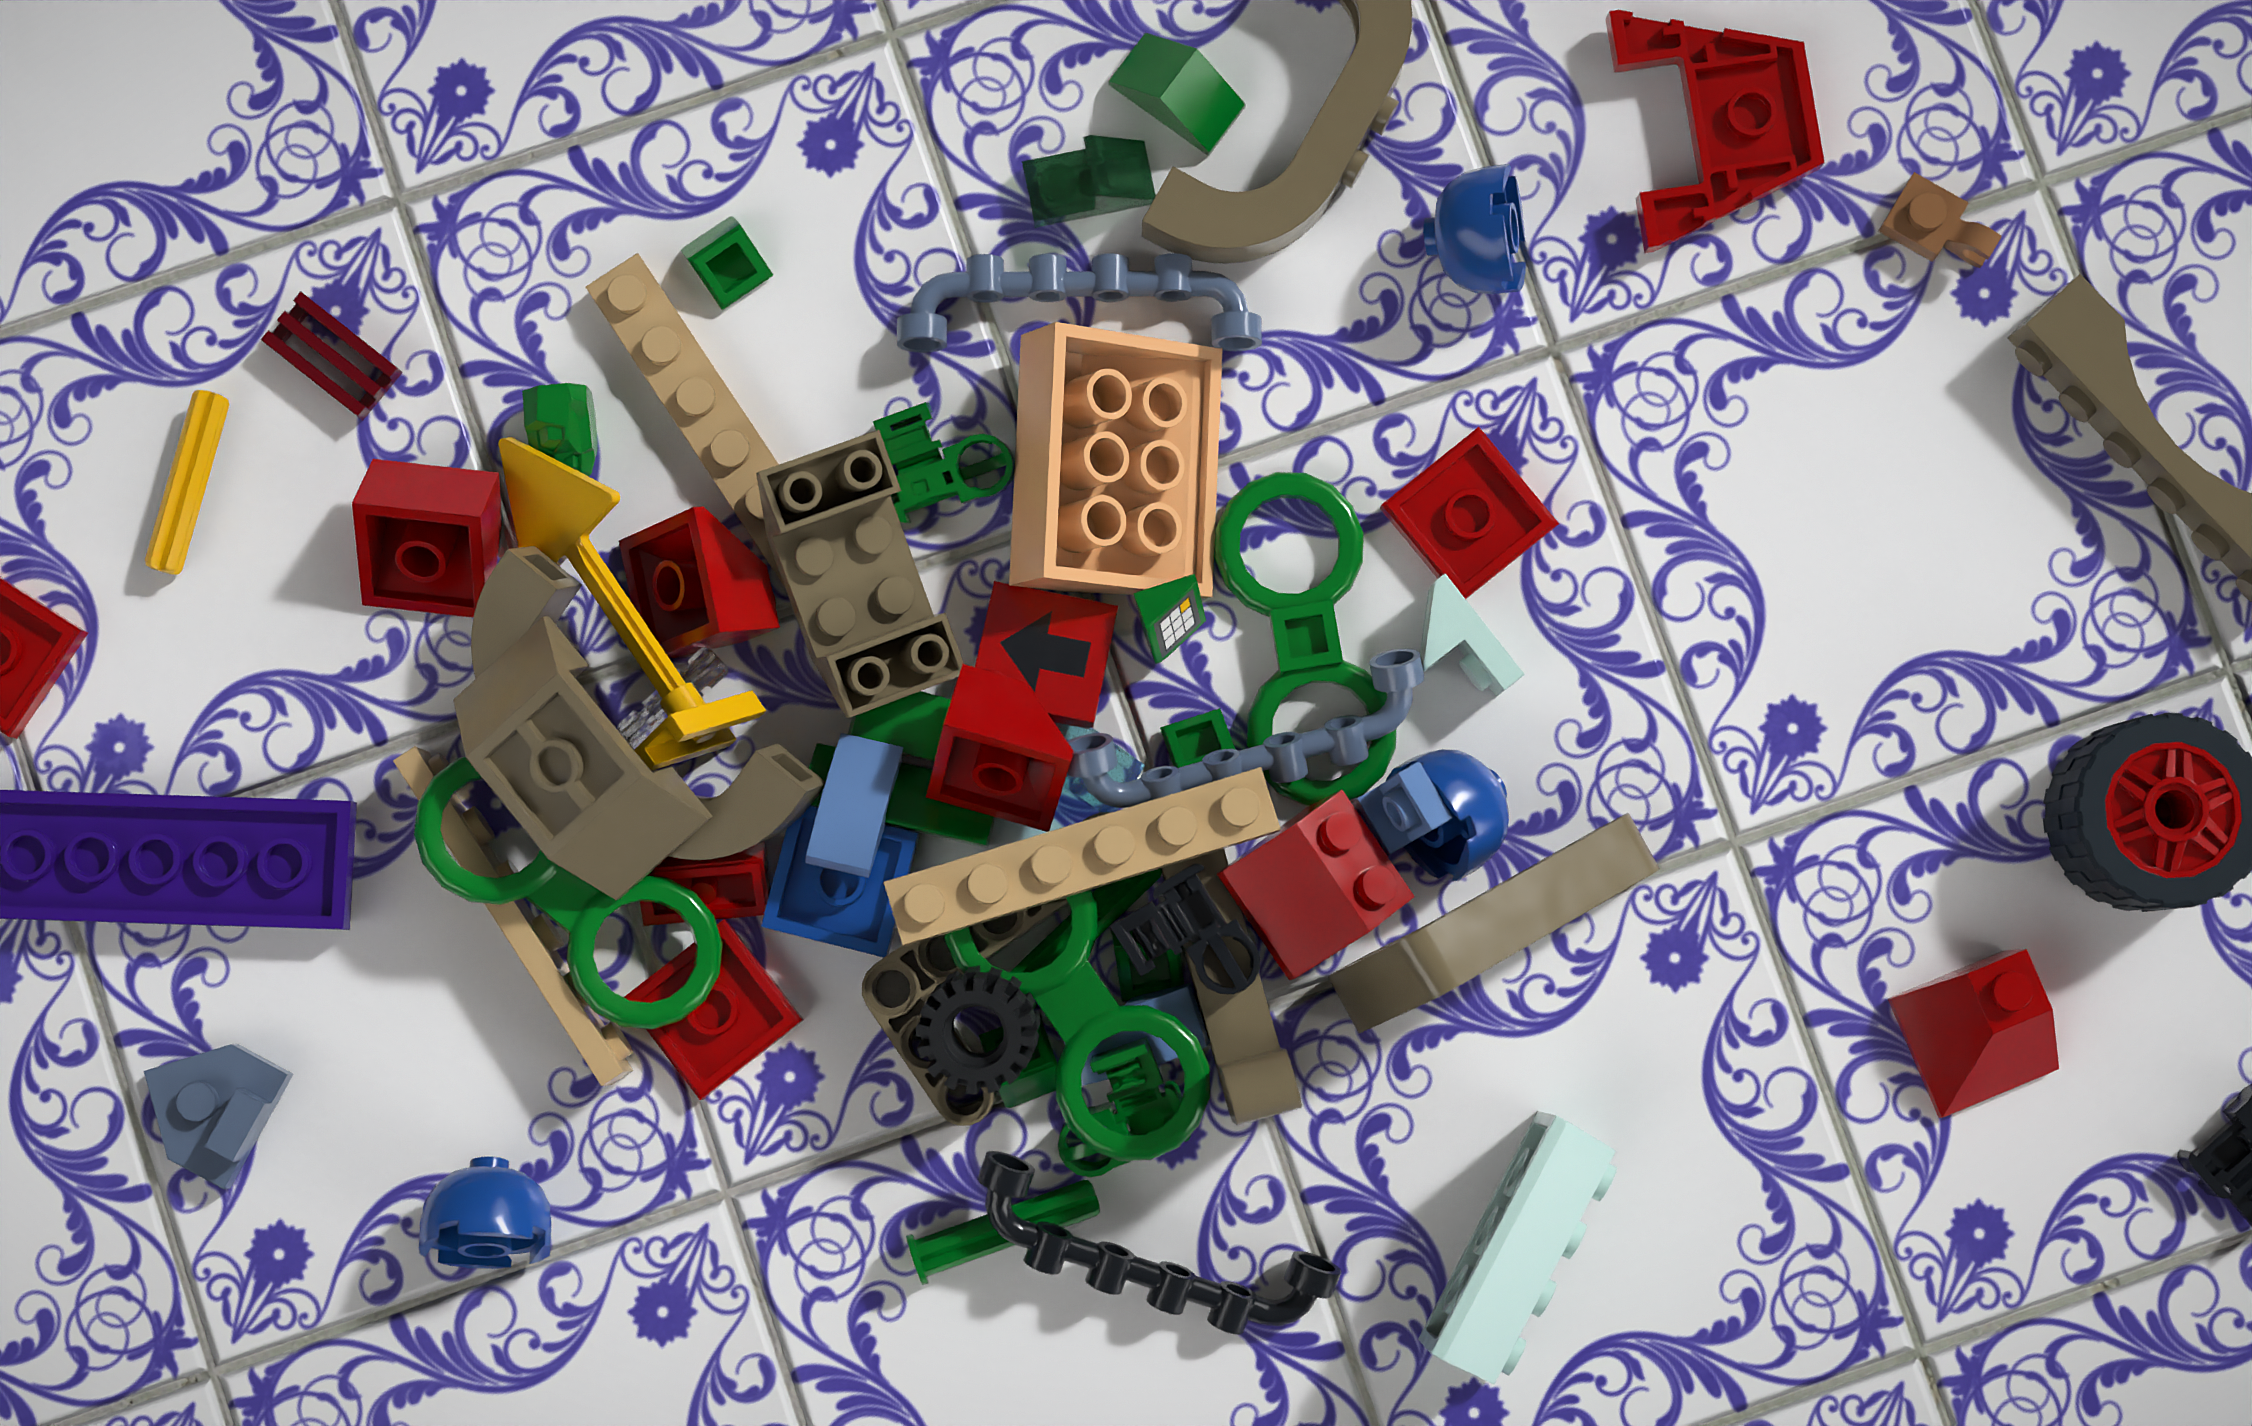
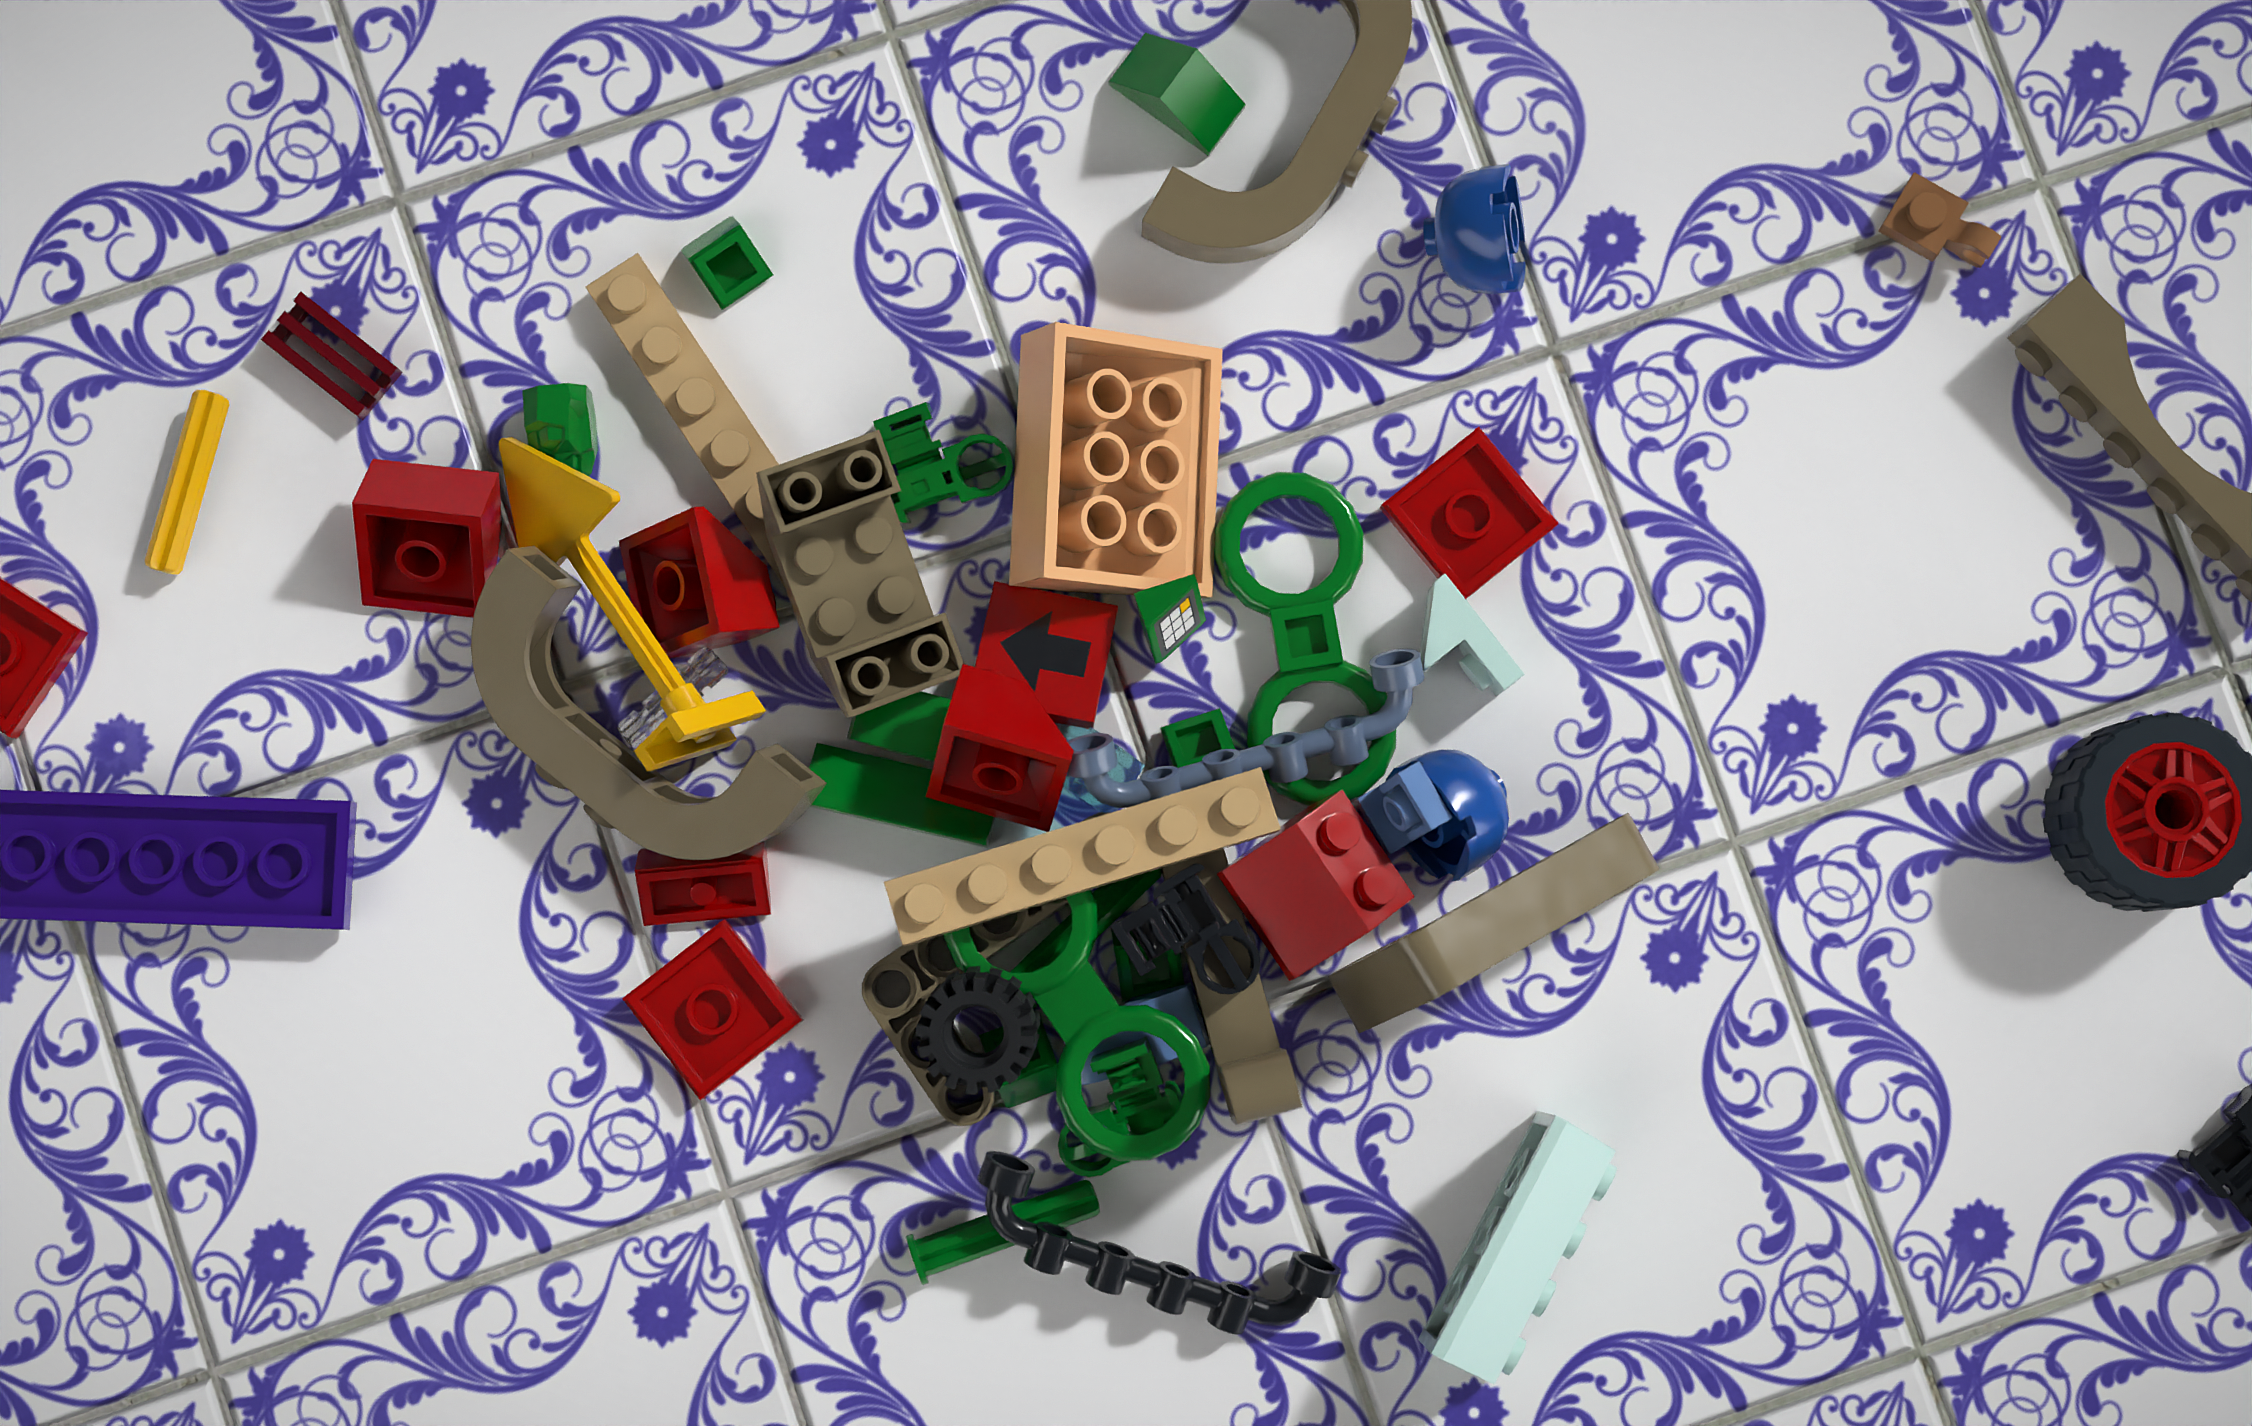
(215, 1108): sand blue plate -> none
(484, 1216): blue cylinder -> none
(530, 936): tan plate -> none
(570, 768): dark tan slope -> none
(575, 908): green bar -> none
(833, 903): blue plate -> none
(854, 805): medium blue slope -> none
(1051, 282): sand blue bar -> none
(1089, 182): clear green slope -> none
(1745, 114): red wing -> none
(1979, 1030): red slope -> none

